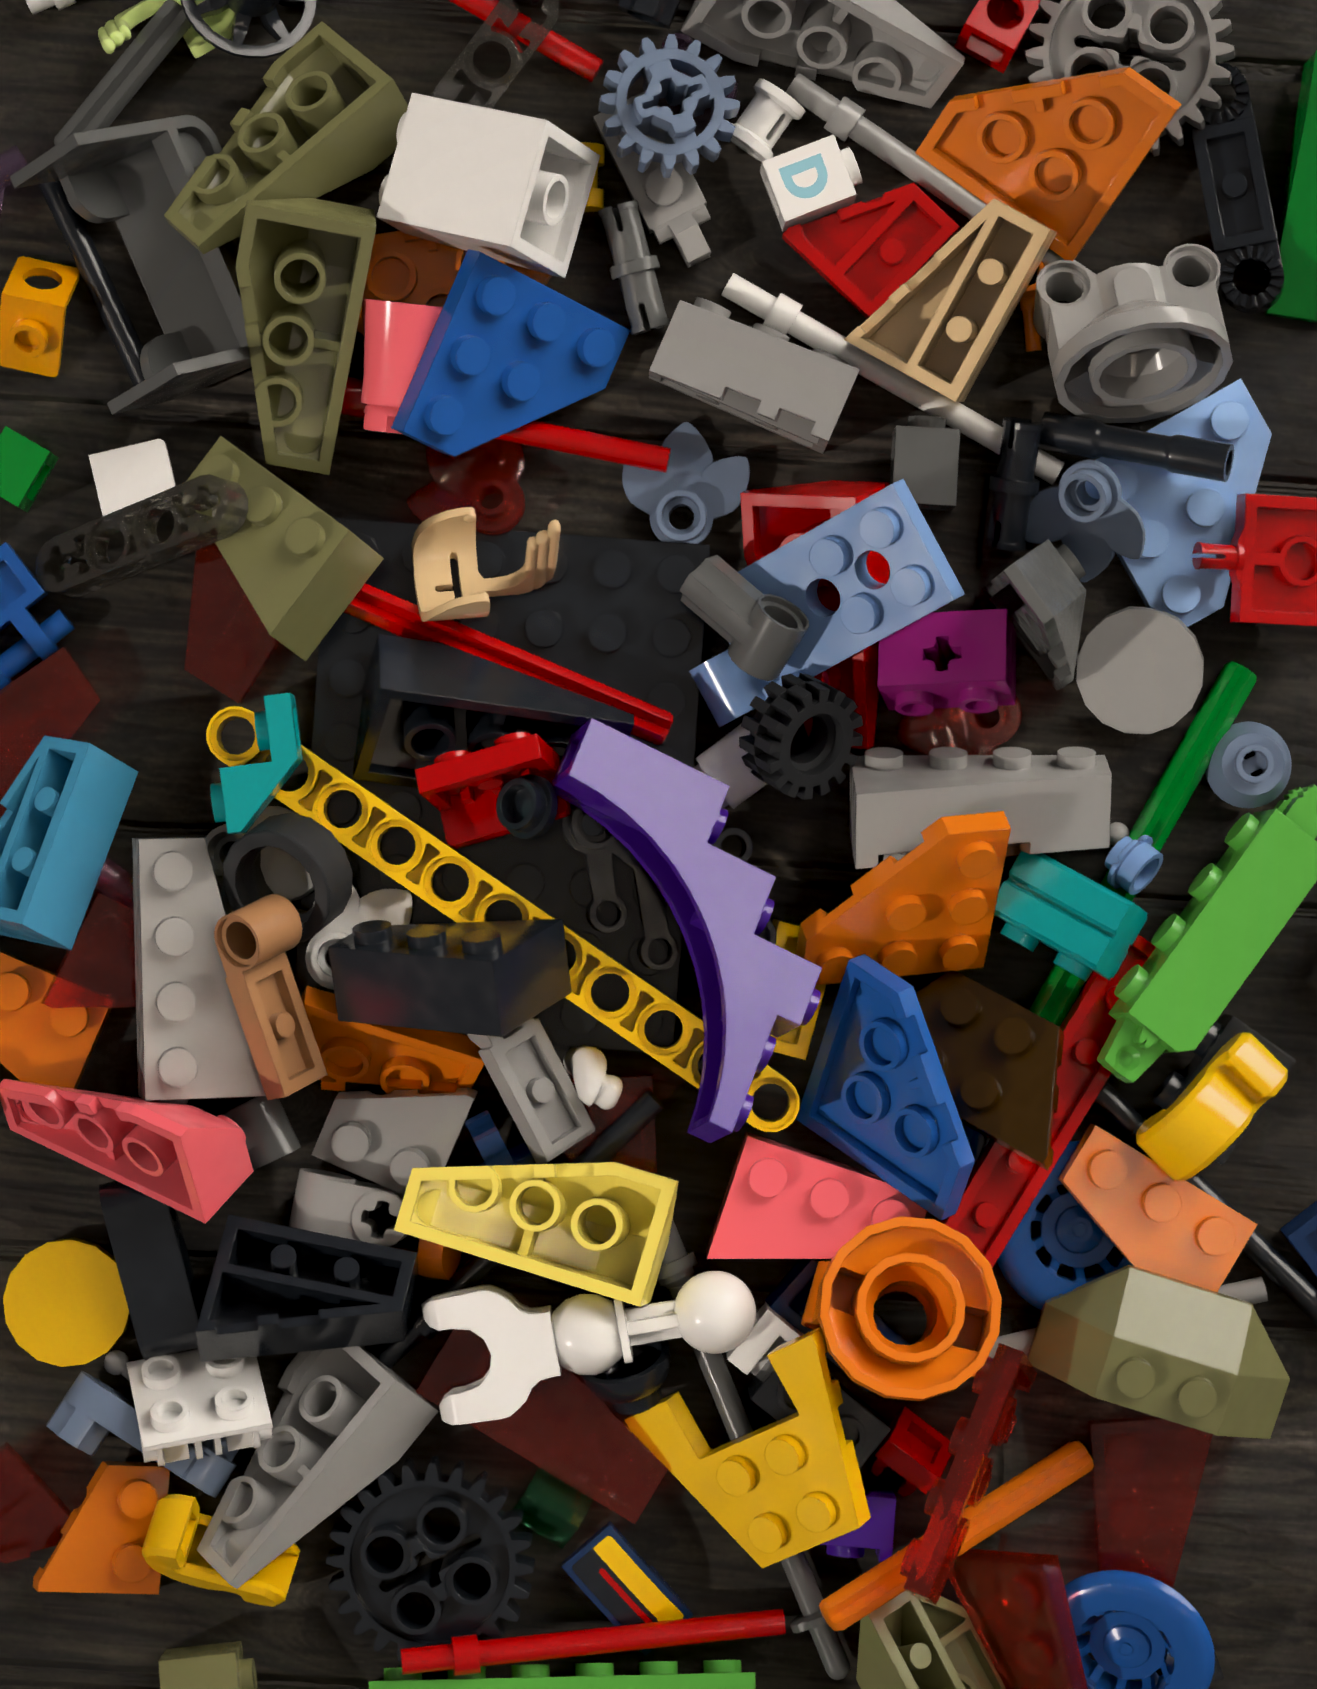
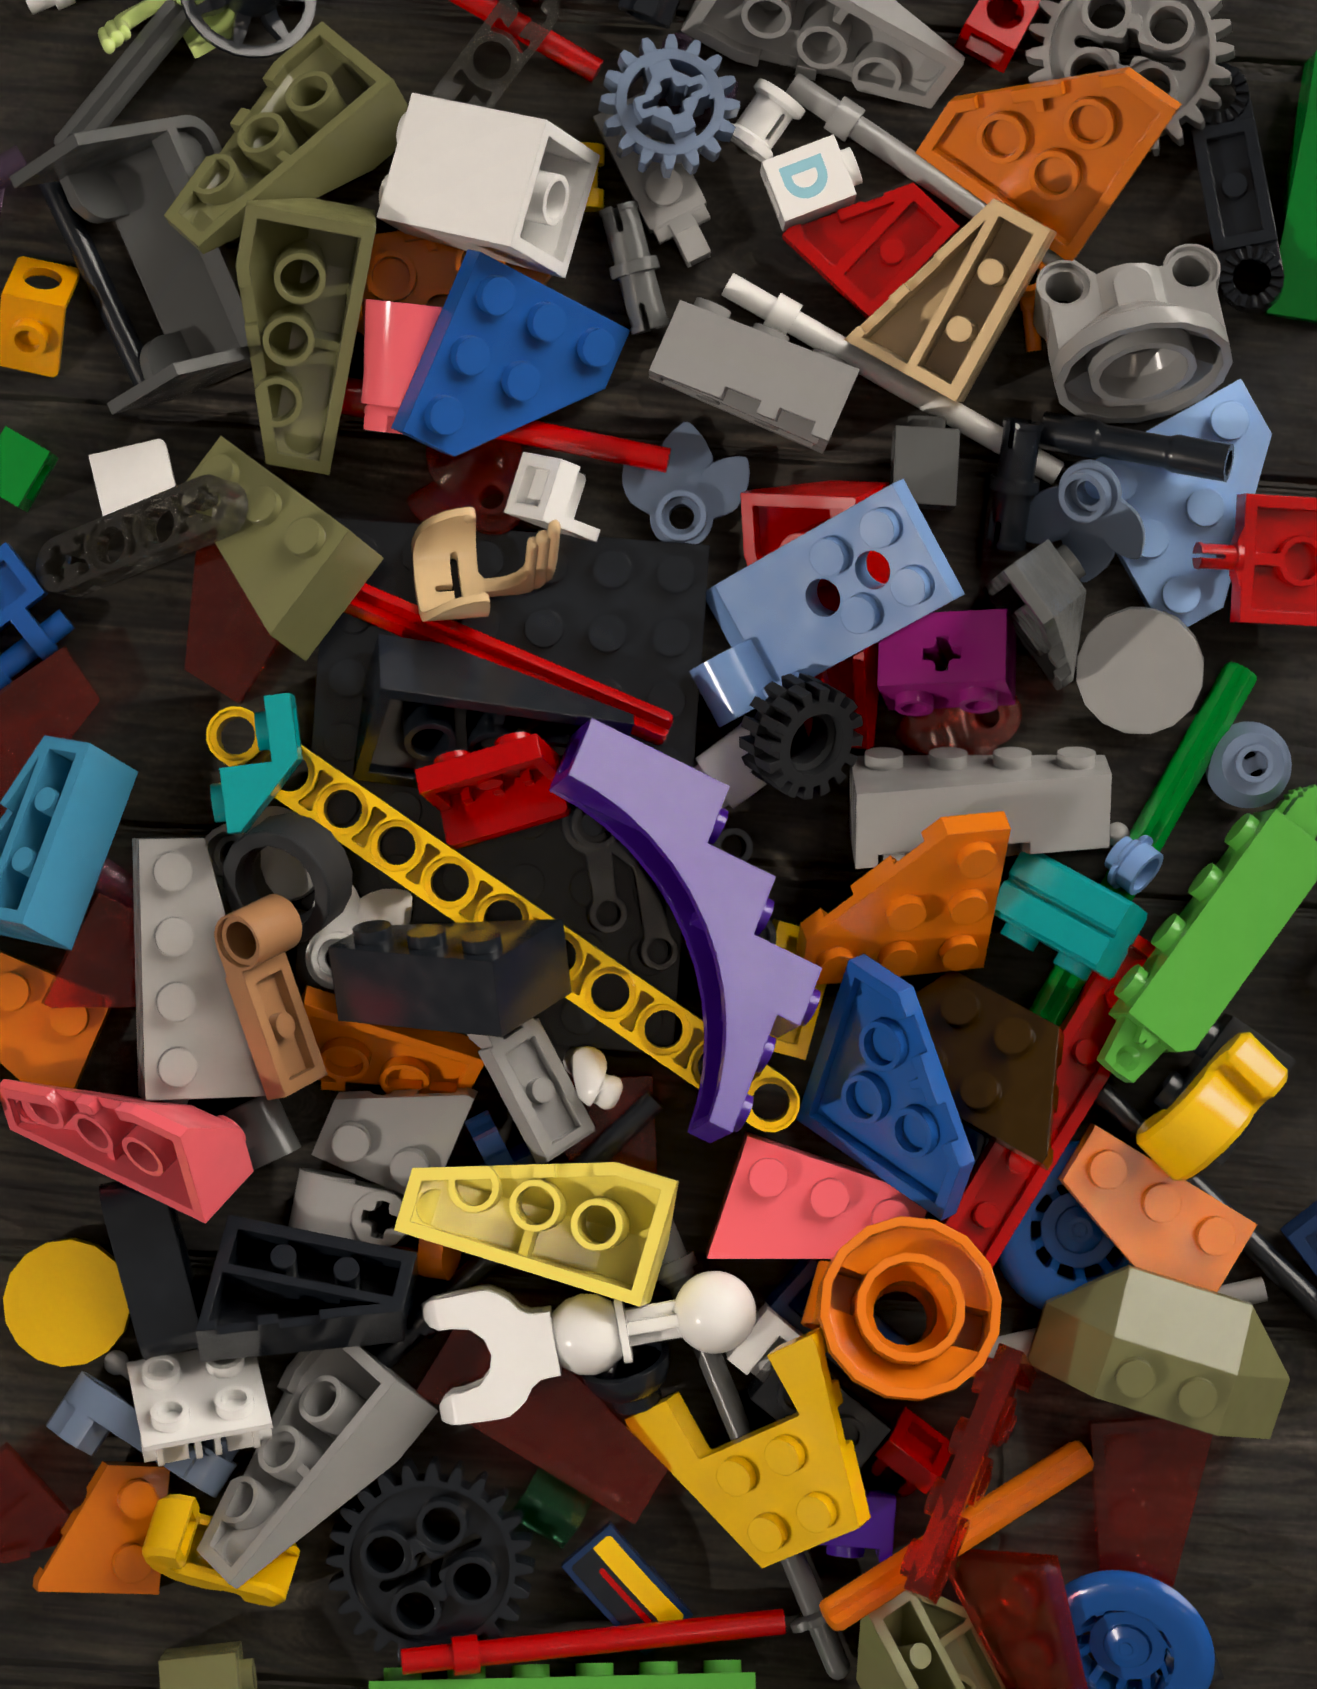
(527, 806): black plate -> none
(547, 491): none -> white panel
(757, 625): dark grey piece -> none

